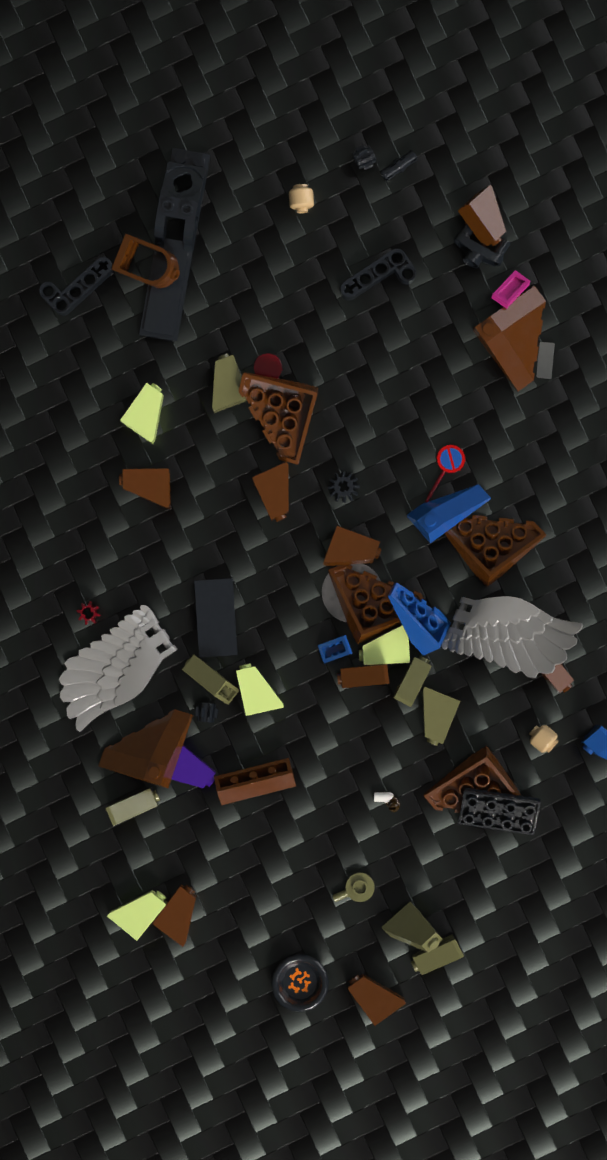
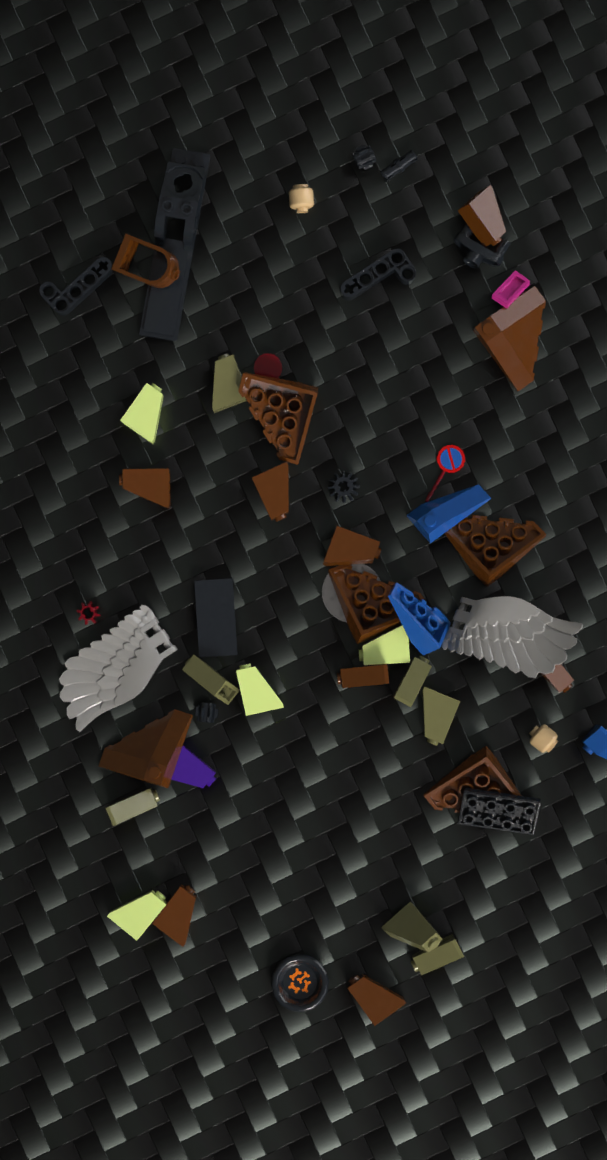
(254, 781): reddish brown brick -> none
(335, 649): blue slope -> none
(358, 887): olive piece -> none
(389, 799): arm -> none
(545, 360): dark grey sticker -> none

